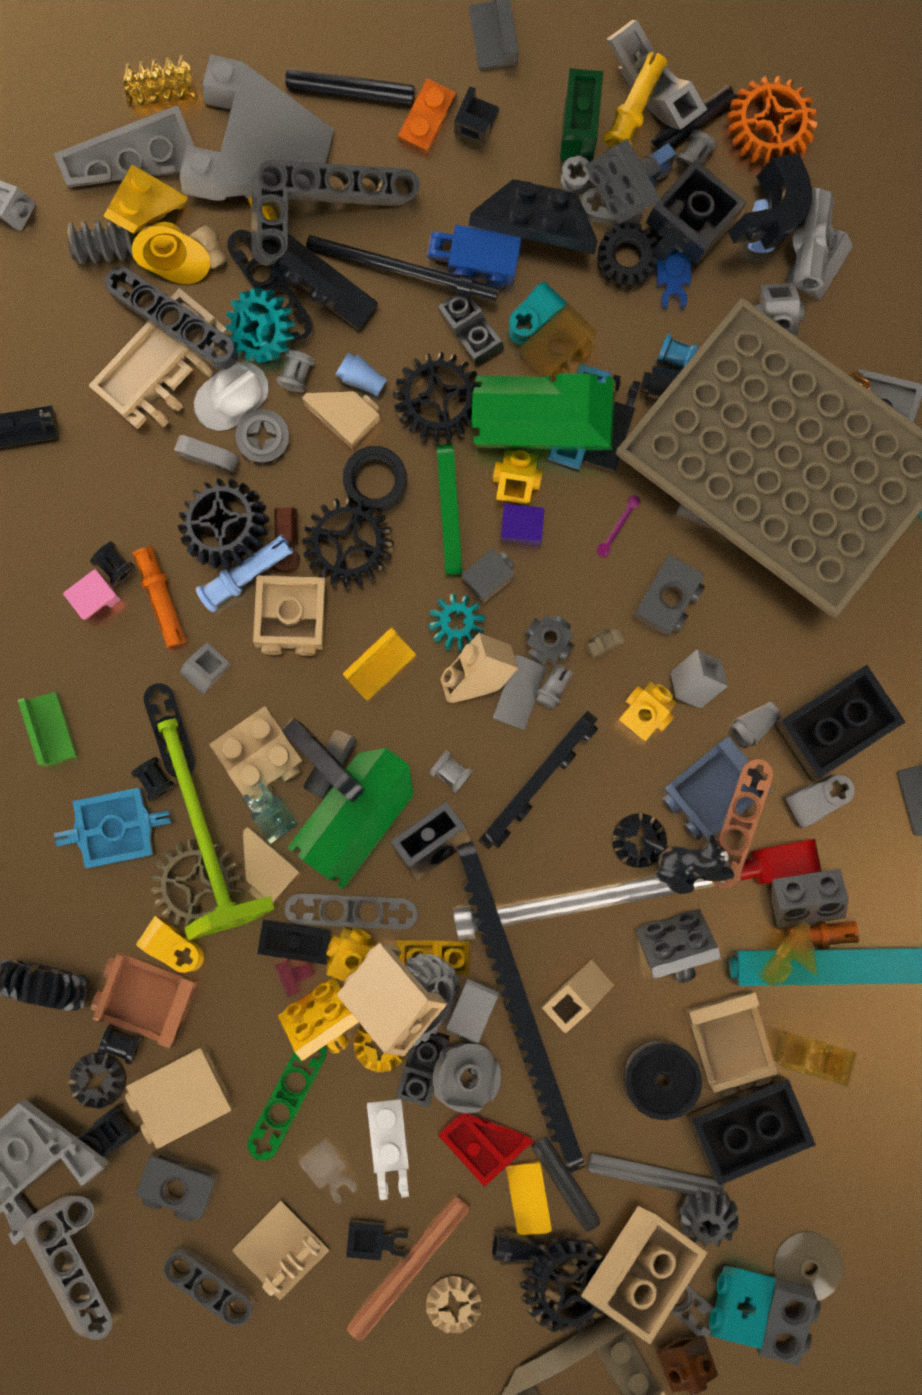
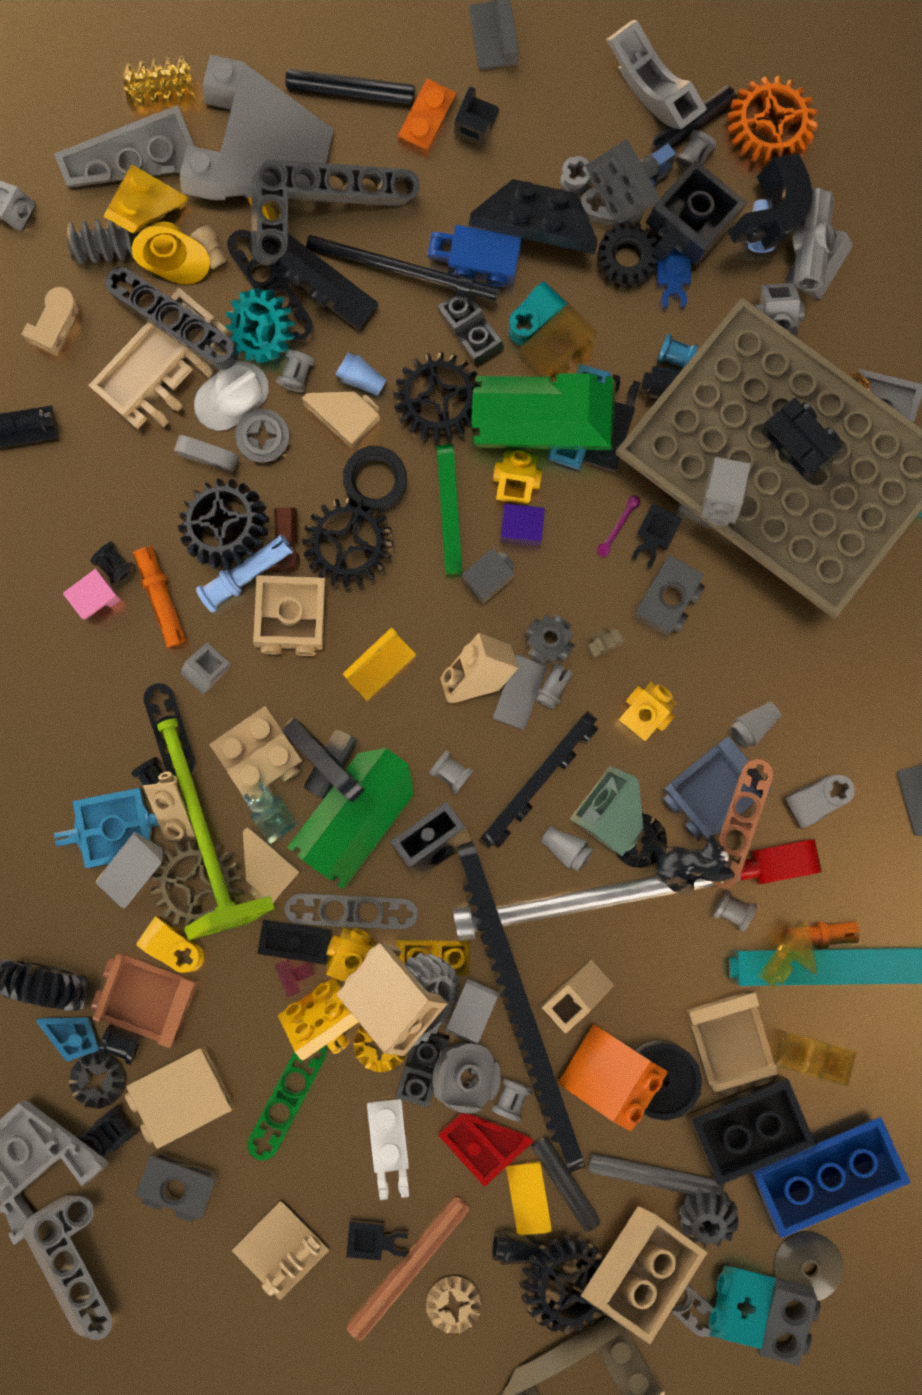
(48, 729): bright green panel -> none
(54, 321): none -> tan leg
(70, 1036): none -> dark azure piece
(130, 869): none -> light grey slope
(170, 809): none -> tan hinge
(216, 1303): dark grey beam -> none
(324, 1167): clear plate -> none
(445, 621): teal gear -> none
(512, 1100): none -> light grey bush
(567, 848): none -> light grey cone
(581, 114): dark green panel -> none
(612, 811): none -> sand green slope
(612, 1078): none -> orange panel
(630, 114): yellow pin -> none
(658, 529): none -> black plate
(678, 945): dark grey plate -> none
(688, 1364): reddish brown brick -> none
(698, 679): light grey panel -> none
(725, 491): none -> light grey brick
(734, 910): none -> light grey bush
(802, 438): none -> black brick
(809, 898): dark grey brick -> none
(830, 1177): none -> blue slope
(840, 723): black brick -> none

